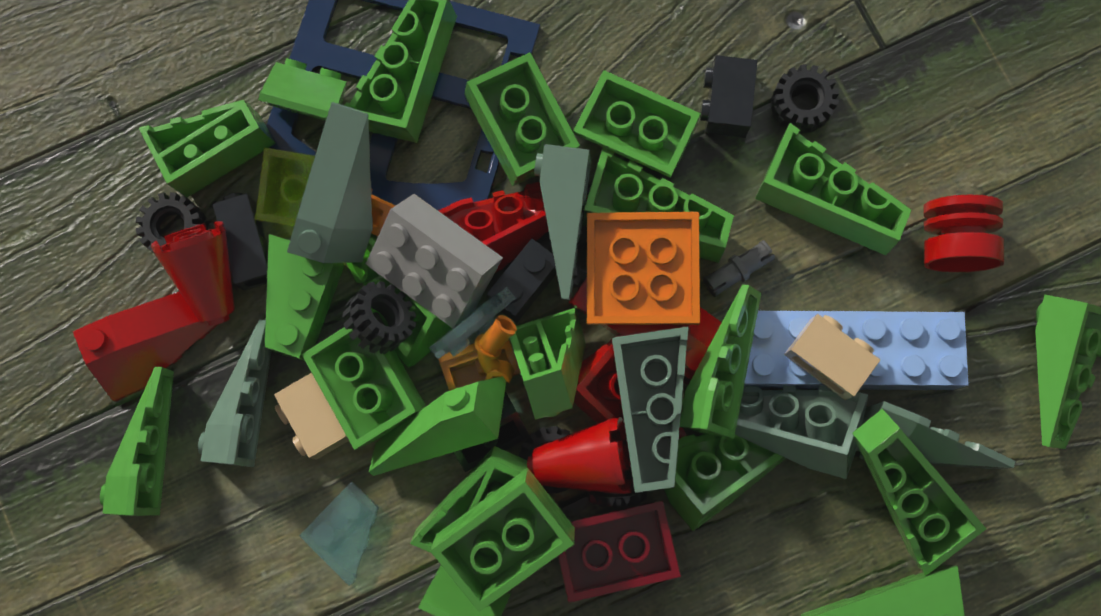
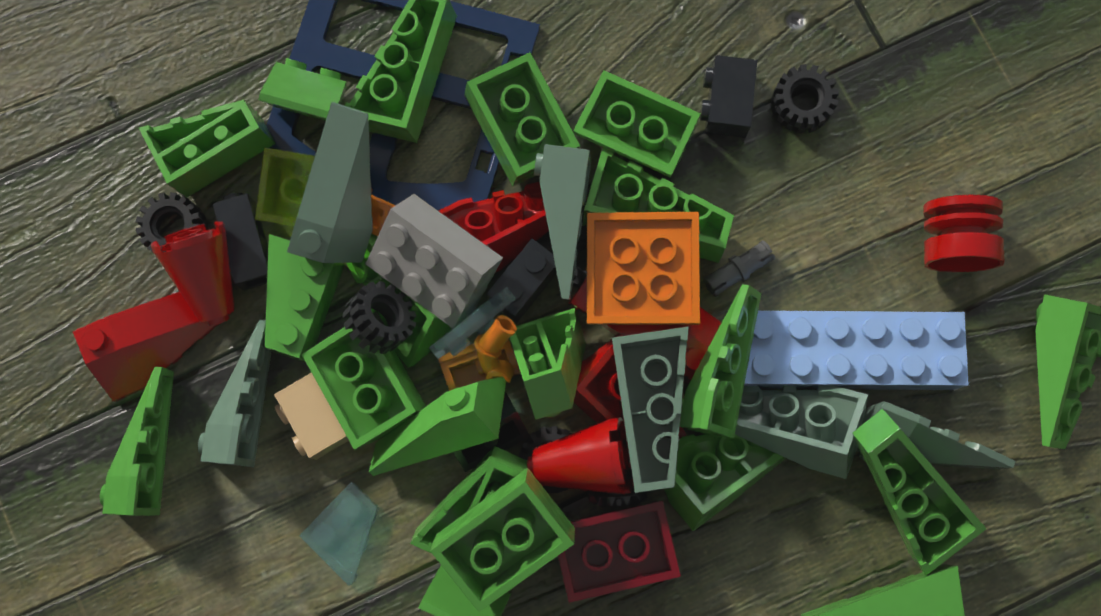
(831, 195): bright green wedge -> none
(833, 356): tan brick -> none

